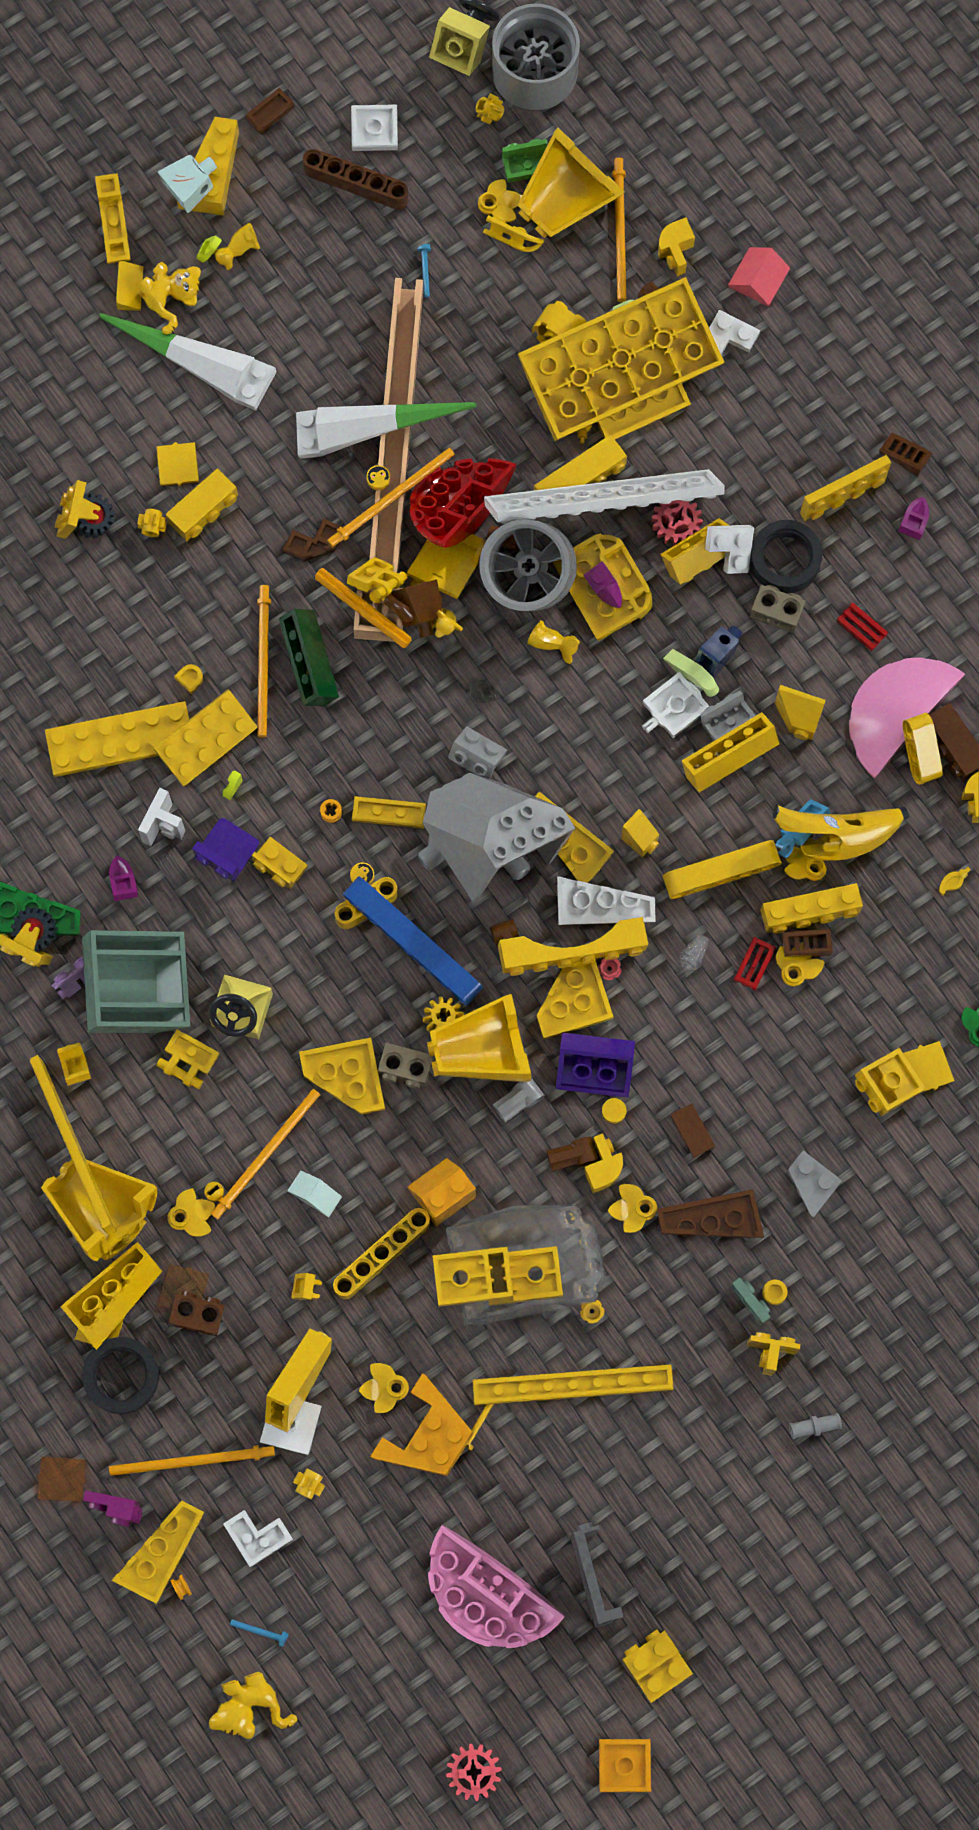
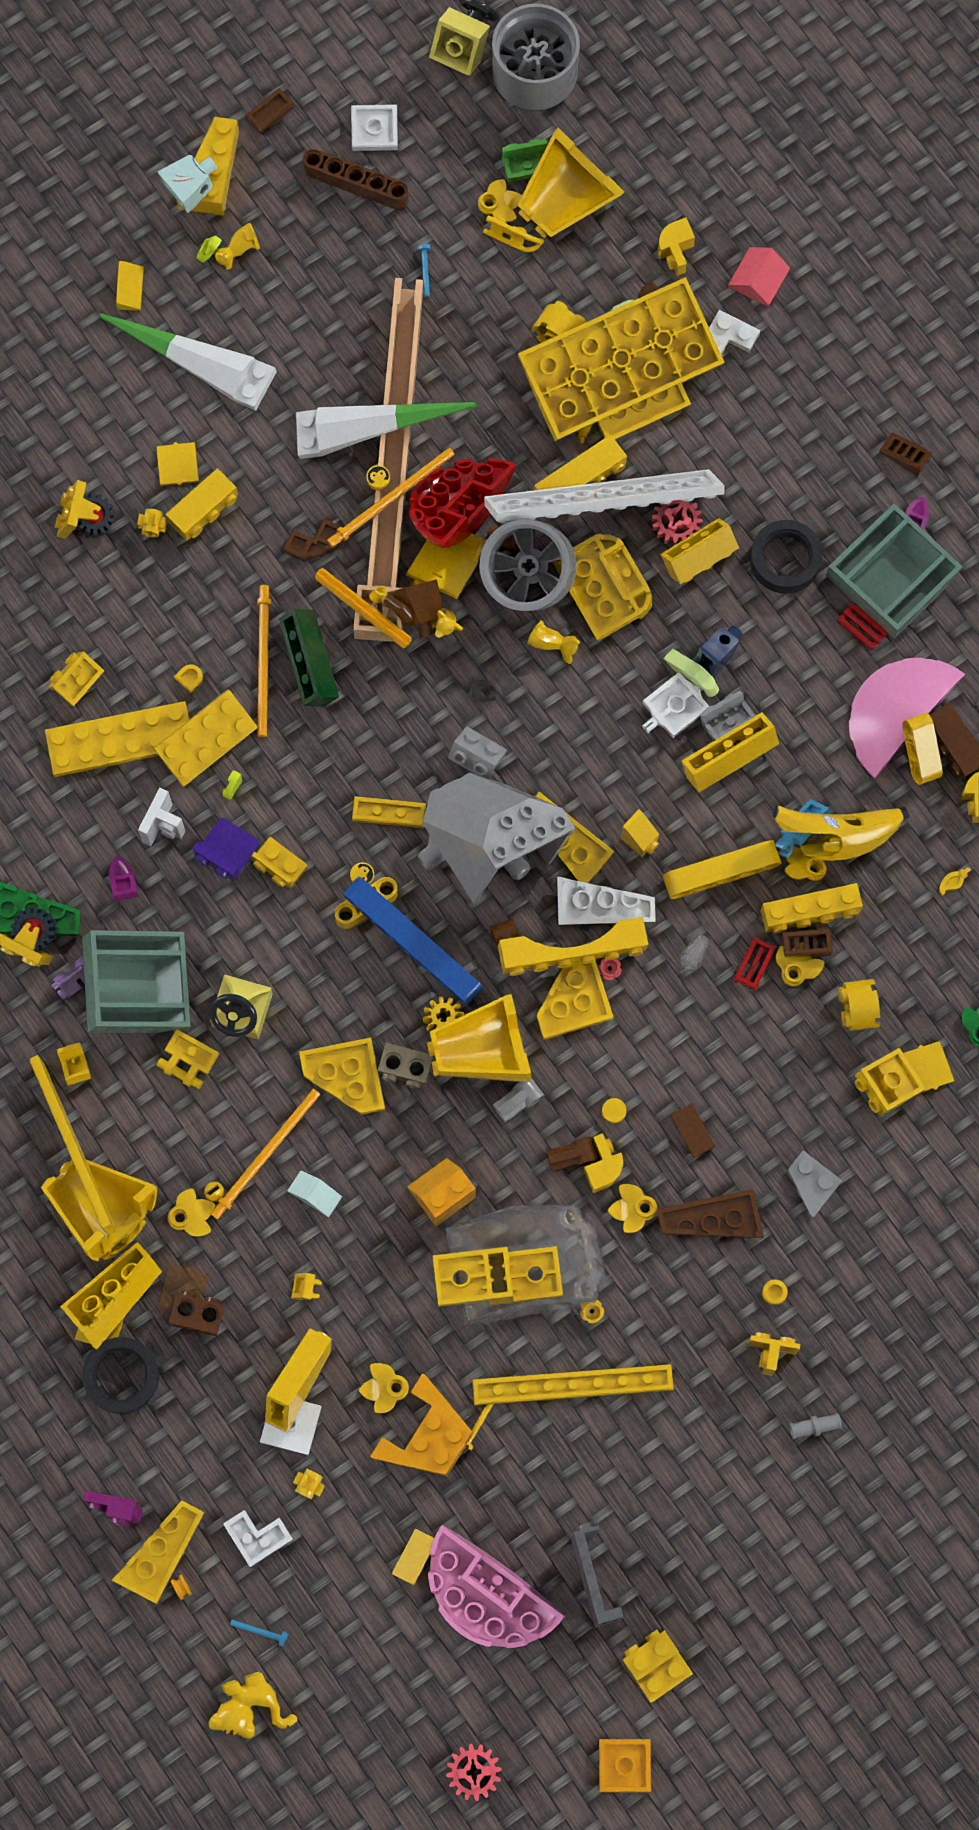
(61, 1479): clear orange piece -> none
(75, 677): none -> yellow bracket
(112, 218): yellow slope -> none
(181, 285): yellow animal -> none
(256, 1453): light orange bar -> none
(331, 819): light orange bush -> none
(372, 576): yellow plate -> none
(376, 1265): yellow beam -> none
(414, 1557): none -> yellow slope
(490, 108): yellow gear -> none
(595, 1065): dark purple slope -> none
(604, 585): magenta plate -> none
(619, 175): light orange bar -> none
(735, 541): white plate -> none
(745, 1293): sand green plate -> none
(775, 614): dark tan brick -> none
(799, 711): yellow slope -> none
(849, 486): yellow plate -> none
(860, 1005): none -> yellow brick
(893, 571): none -> sand green slope

